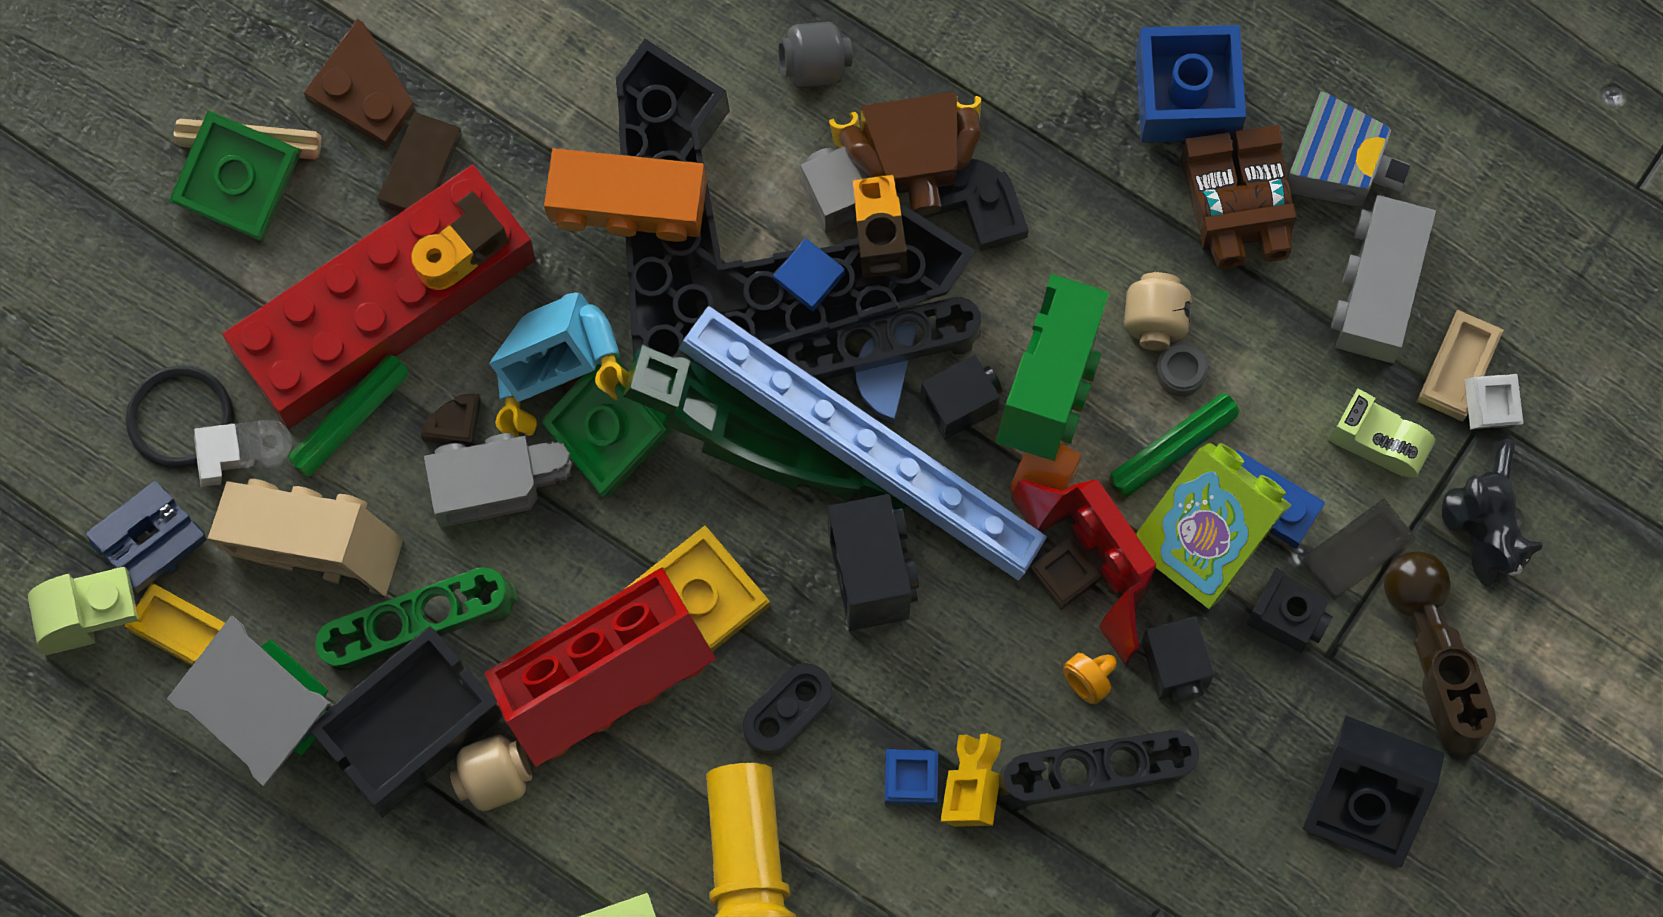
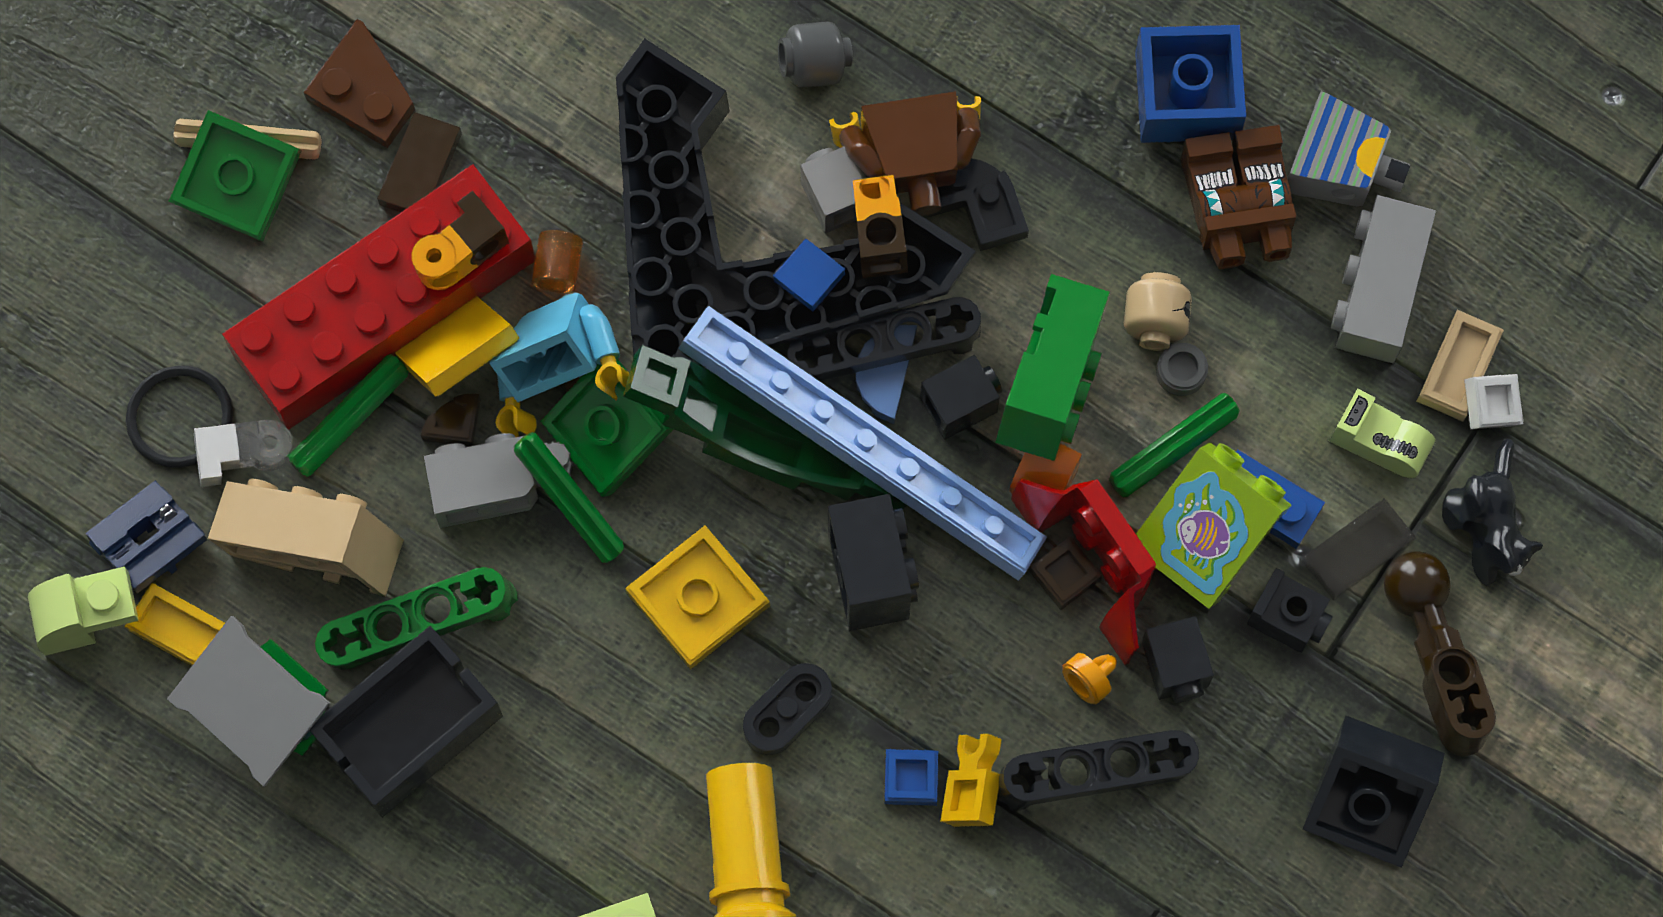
(457, 346): none -> yellow tile
(491, 772): tan head -> none
(557, 261): none -> clear orange piece
(568, 497): none -> green axle
(599, 667): red slope -> none
(625, 194): orange brick -> none

